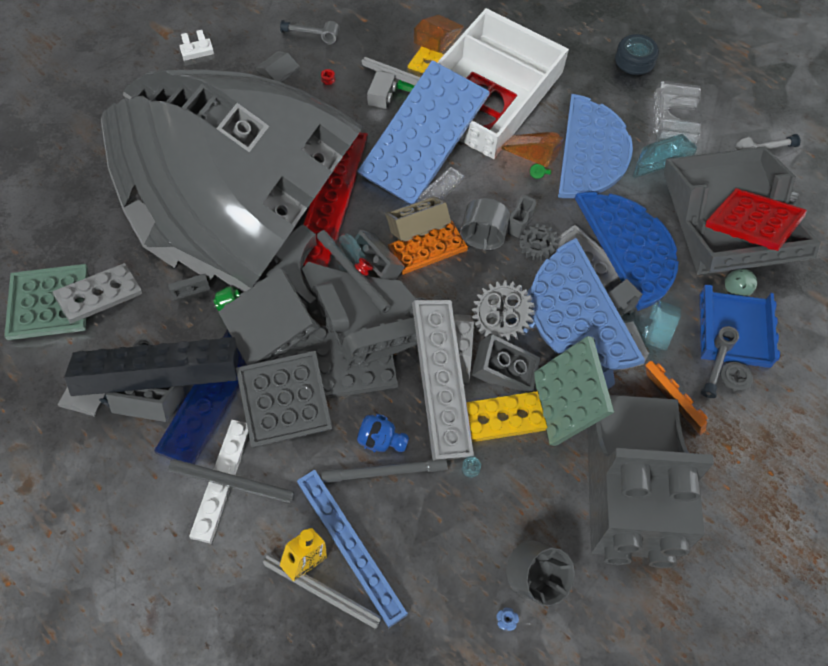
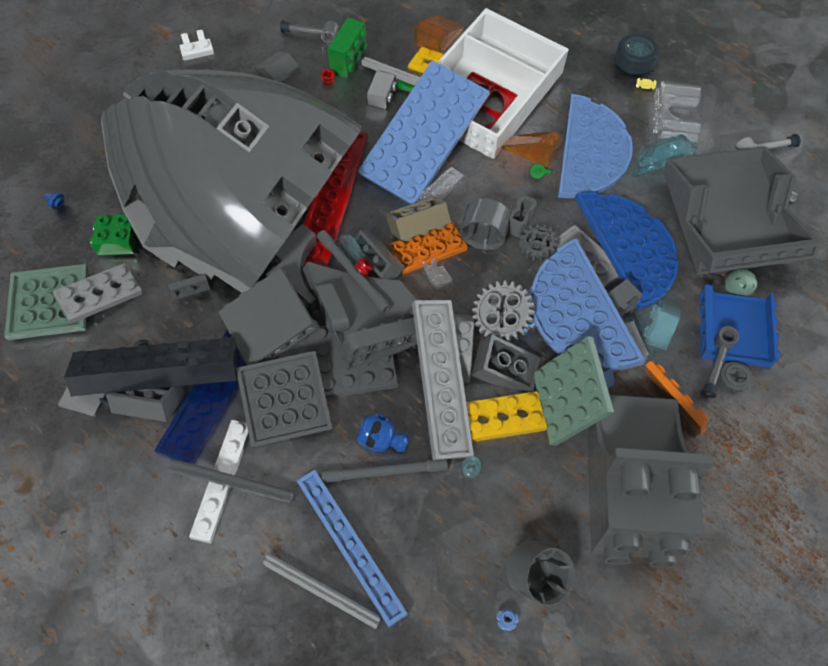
(56, 200): none -> blue plate
(113, 235): none -> green brick
(225, 296): green head -> none
(303, 554): yellow torso -> none
(347, 47): none -> green brick
(437, 275): none -> clear plate
(646, 83): none -> light yellow piece
(756, 219): red plate -> none

